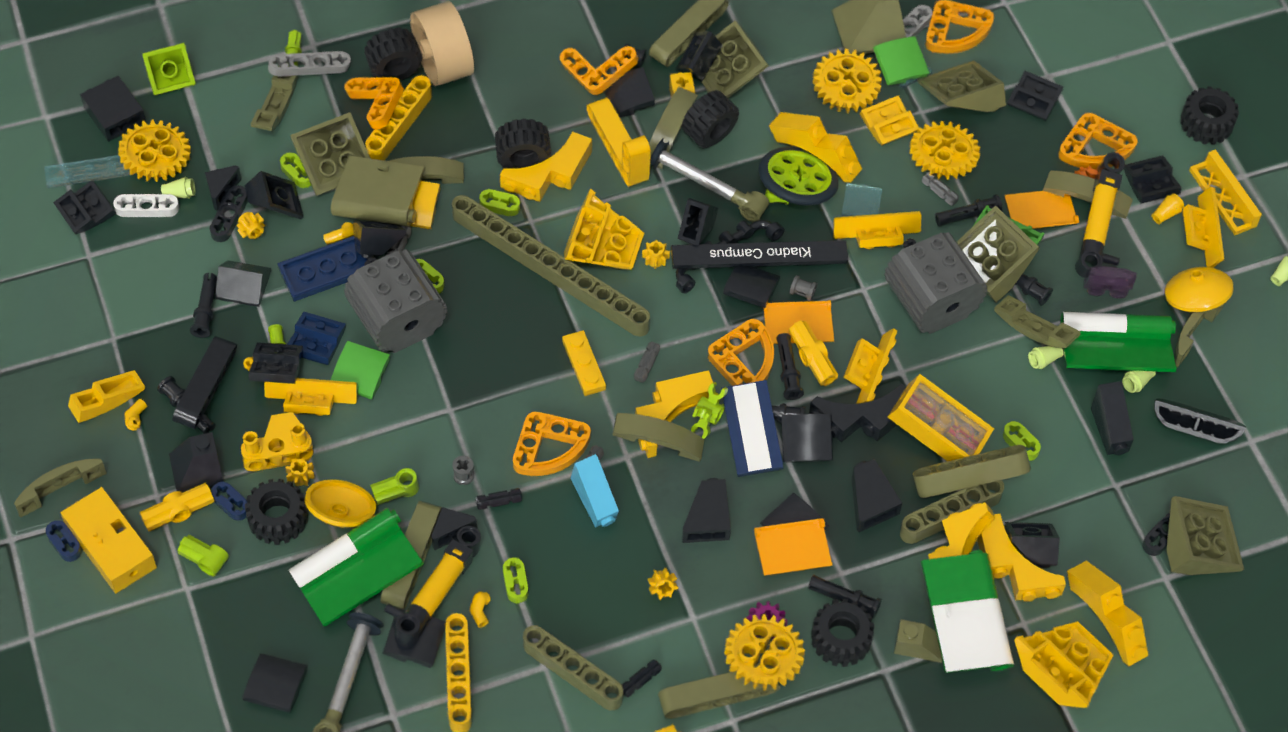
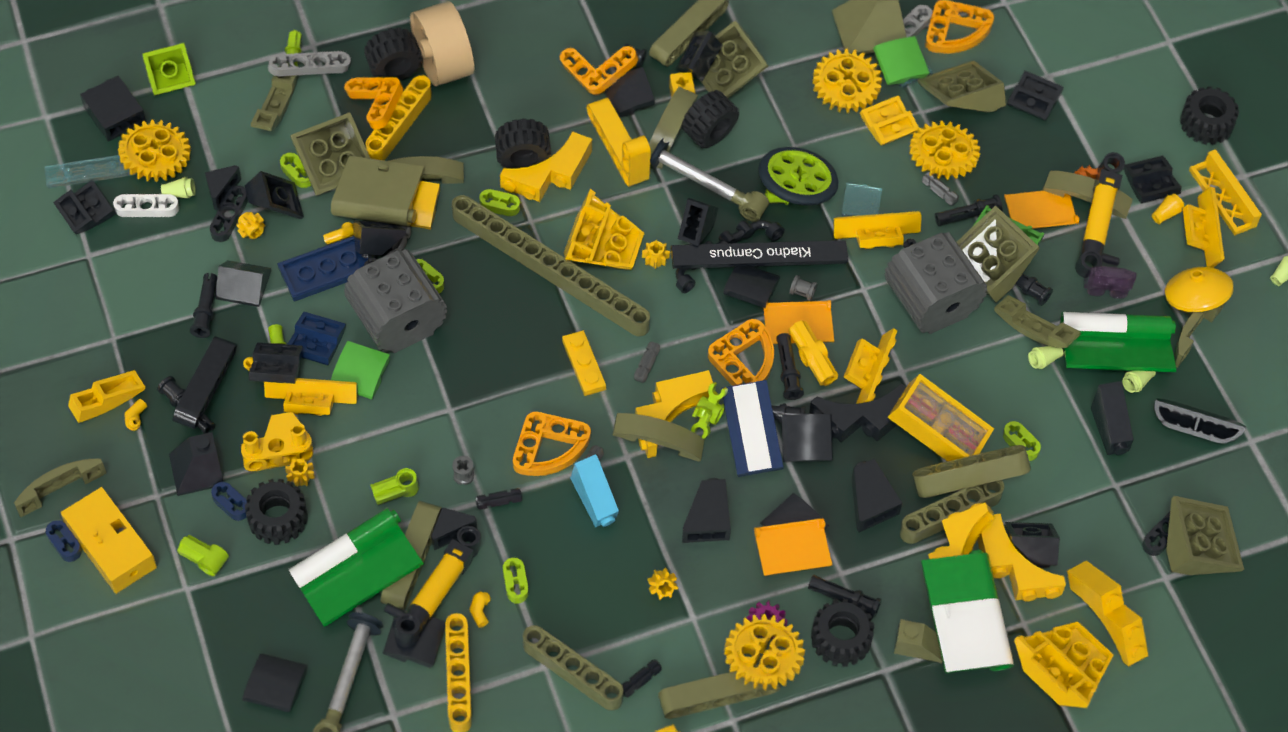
(177, 507): yellow piece -> none
(340, 503): yellow dish -> none
(809, 134): yellow arch -> none
(1095, 131): light orange beam -> none

